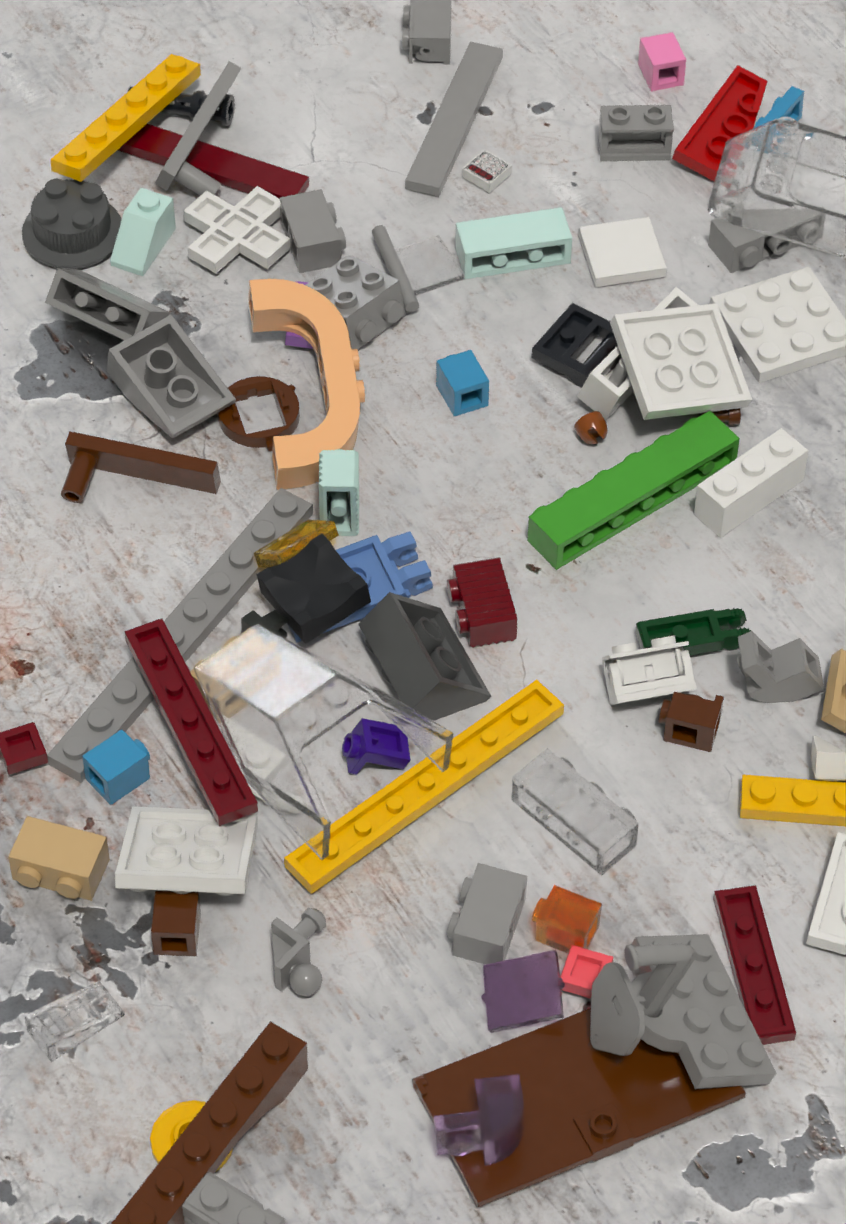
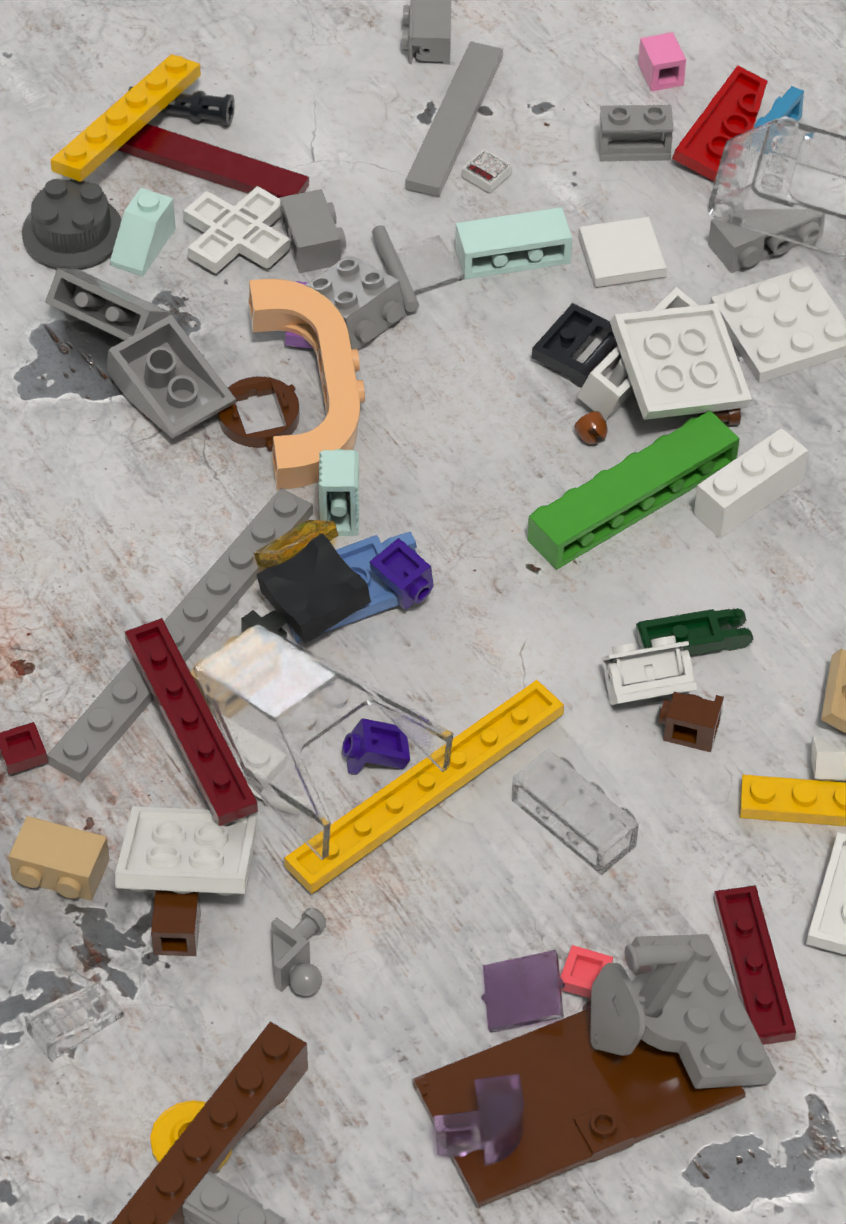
(117, 766): dark azure brick -> none
(132, 460): reddish brown piece -> none
(176, 166): light grey piece -> none
(404, 573): none -> dark purple bracket
(422, 657): dark grey slope -> none
(462, 383): dark azure brick -> none
(483, 602): dark red brick -> none
(488, 915): light grey brick -> none
(566, 920): clear orange brick -> none
(780, 673): light grey brick -> none

